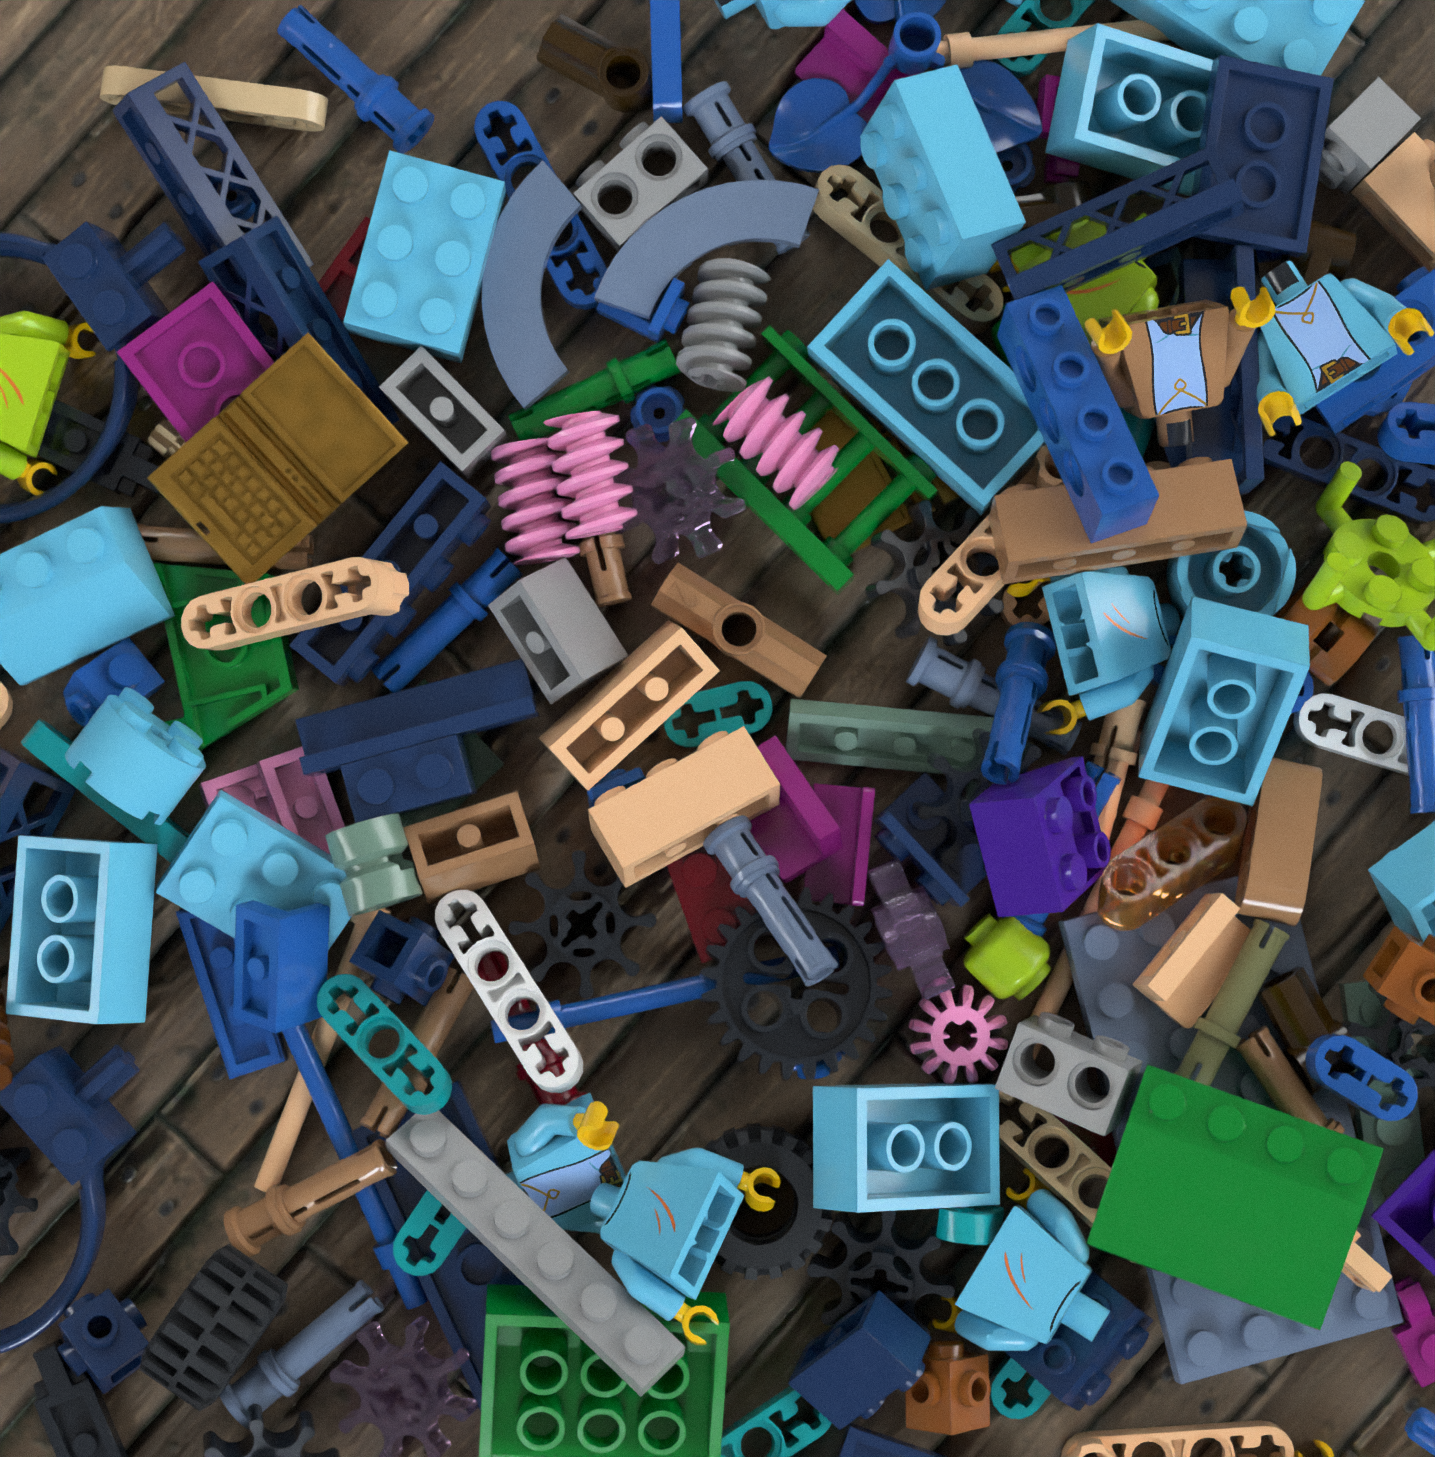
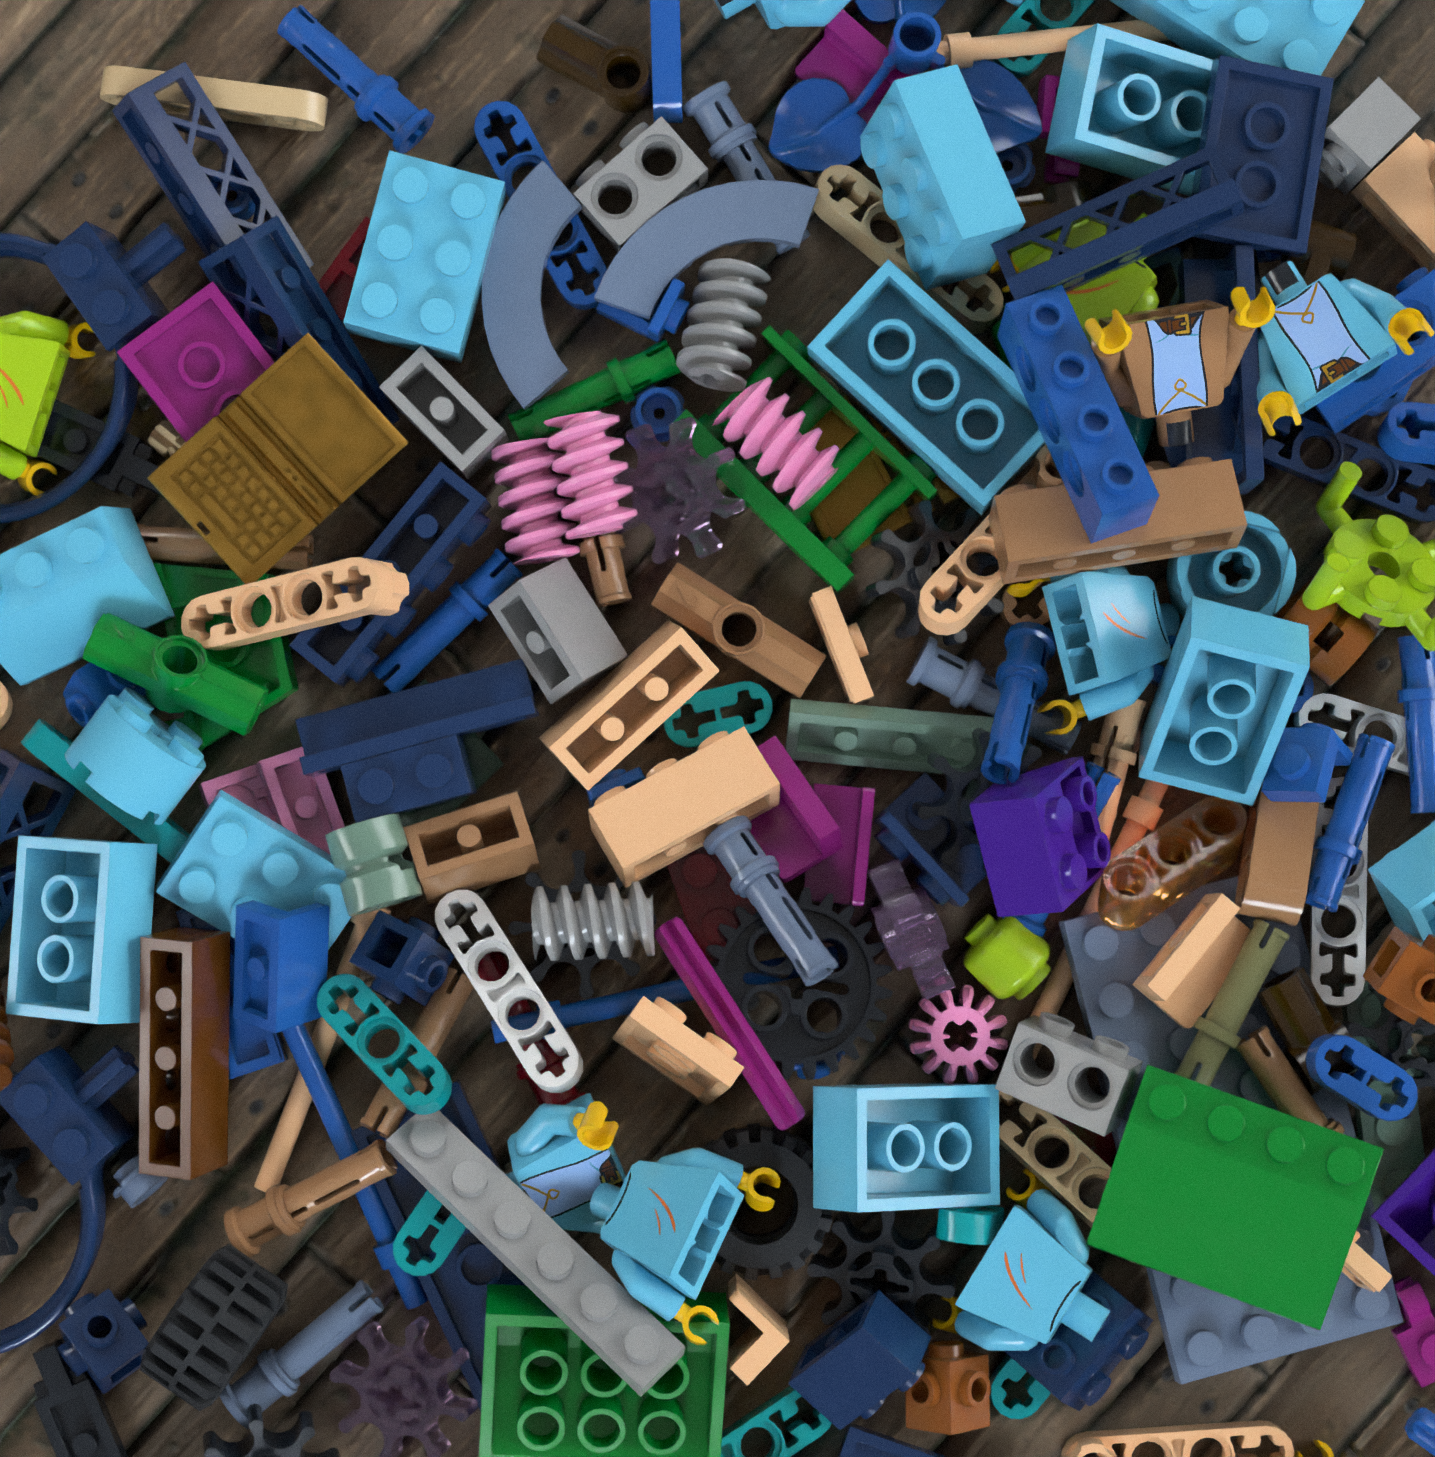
(135, 1186): none -> sand blue plate
(175, 673): none -> green piece
(184, 1052): none -> reddish brown brick
(592, 921): none -> light grey piece
(661, 1040): none -> light nougat plate
(729, 1023): none -> magenta axle
(762, 1339): none -> light nougat panel
(843, 644): none -> light nougat plate
(1305, 764): none -> blue bracket
(1351, 811): none -> blue pin
(1355, 899): none -> white beam

